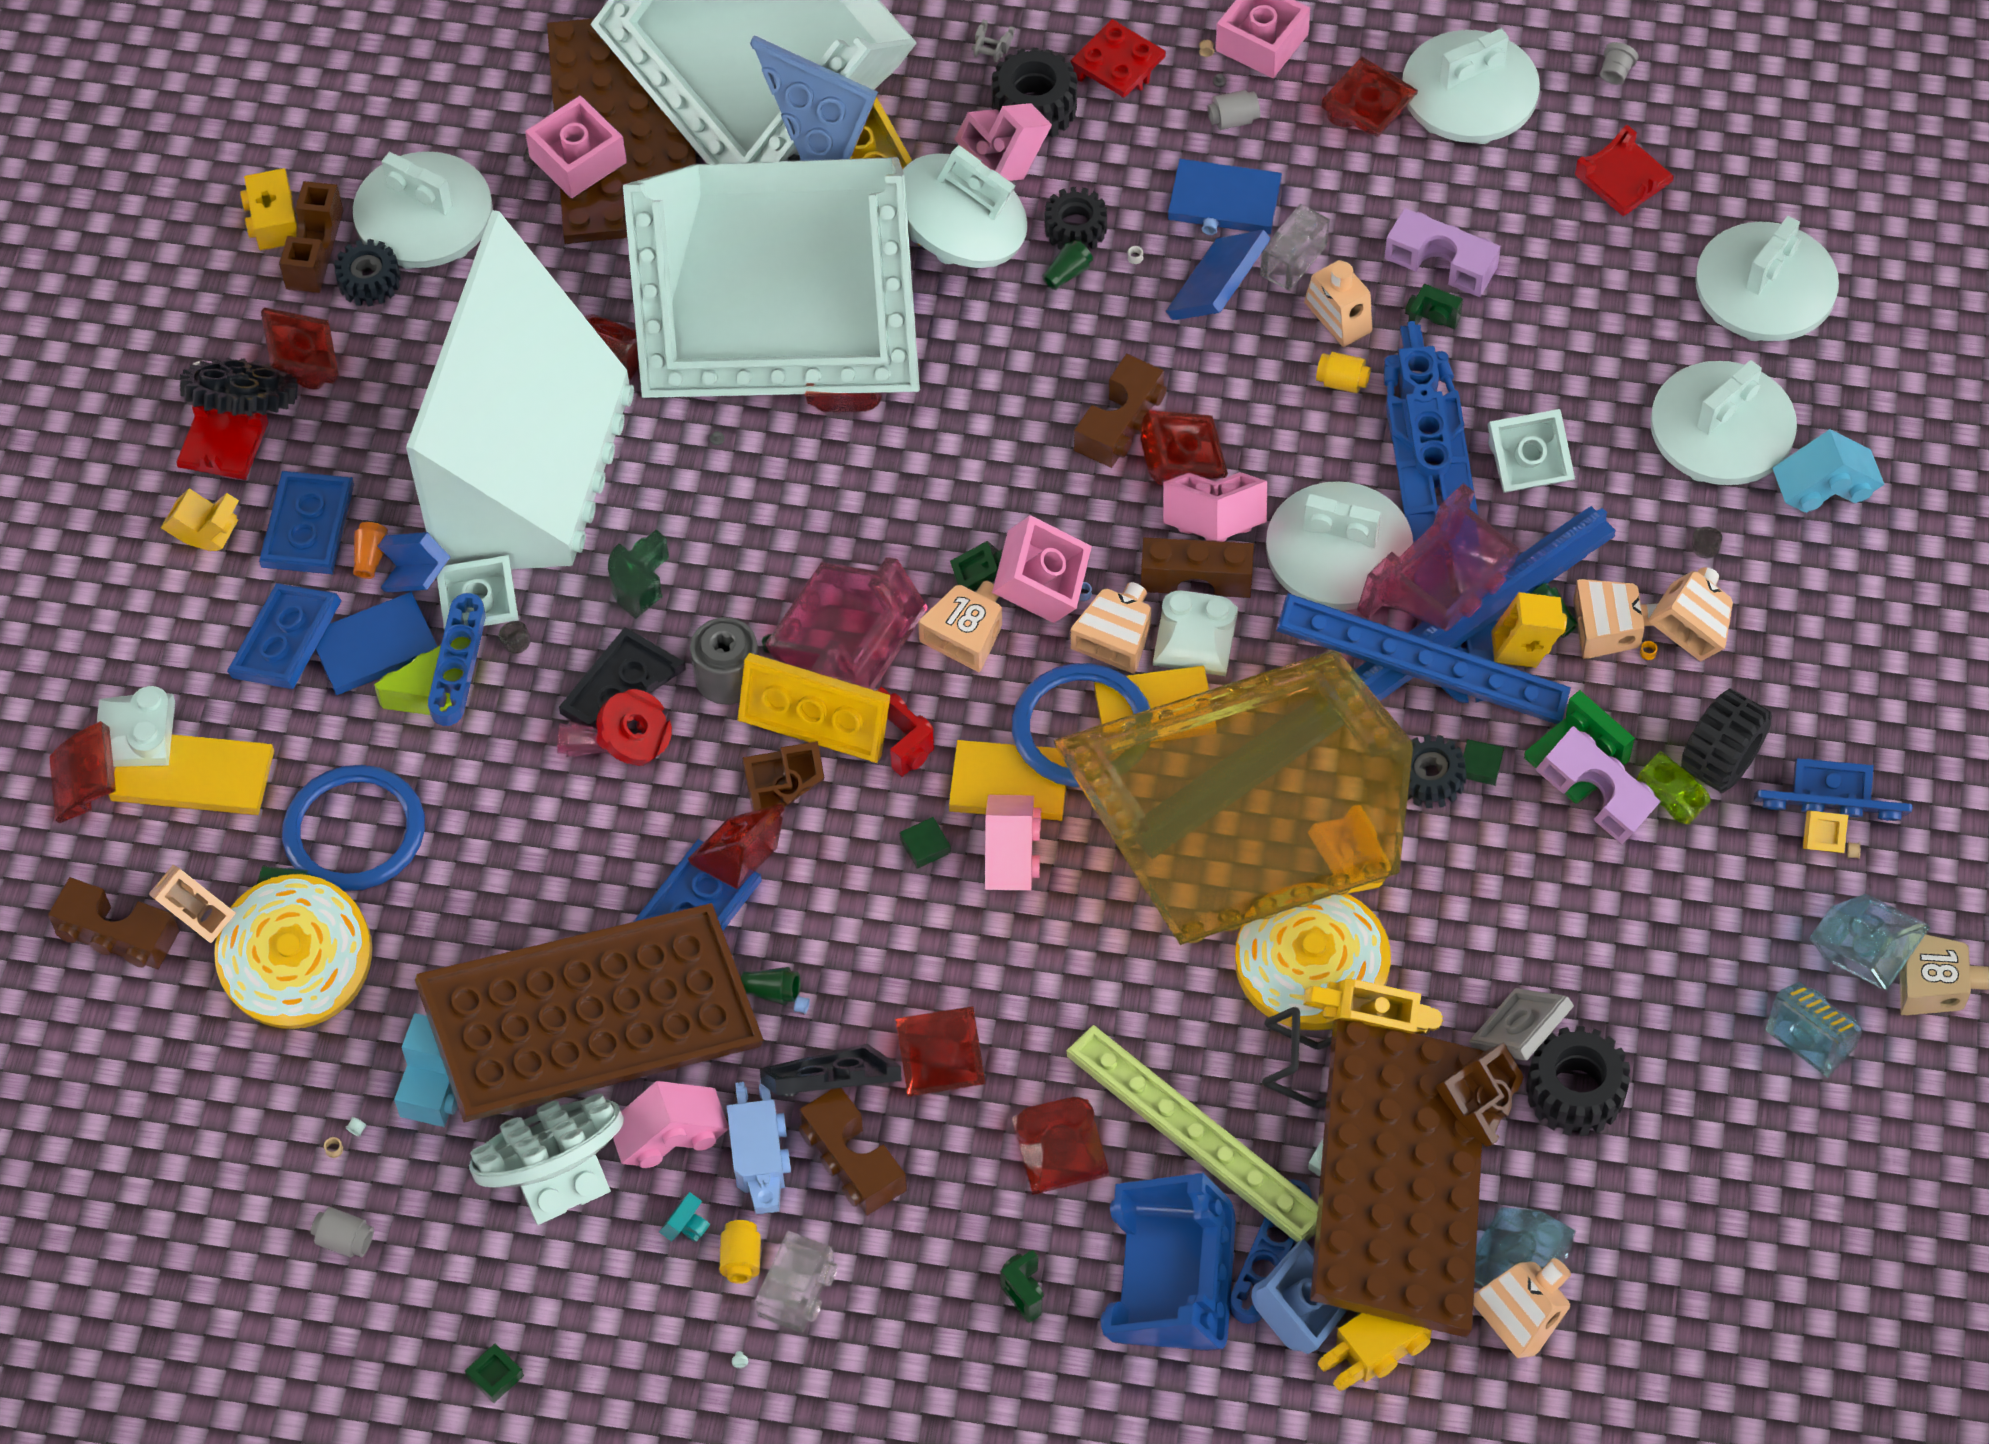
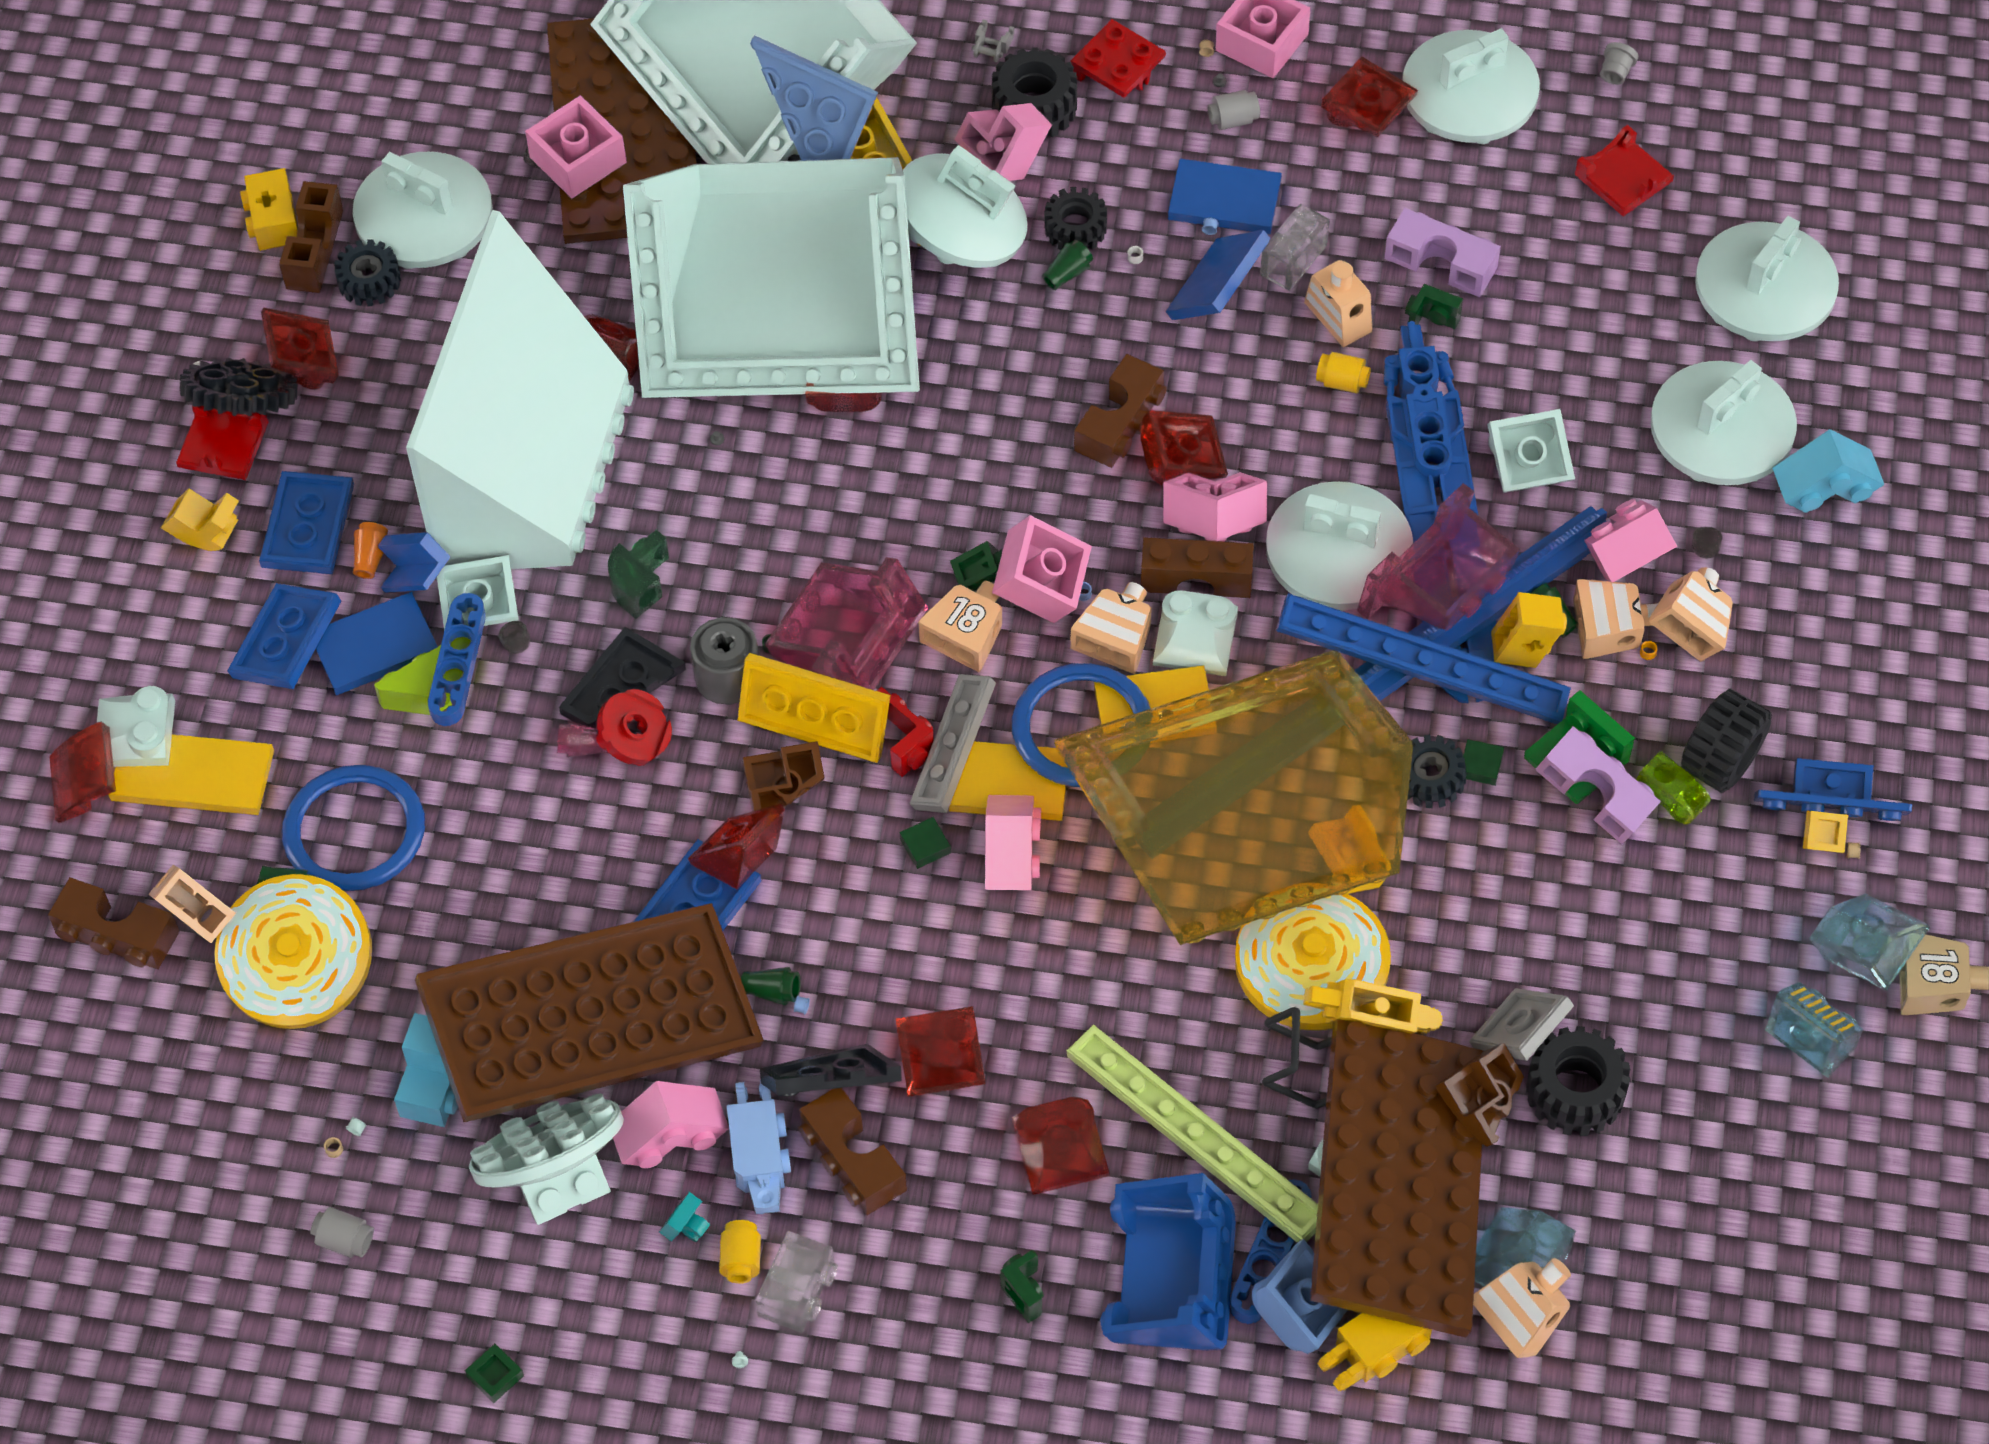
(952, 743): none -> light grey tile
(1629, 539): none -> bright pink brick

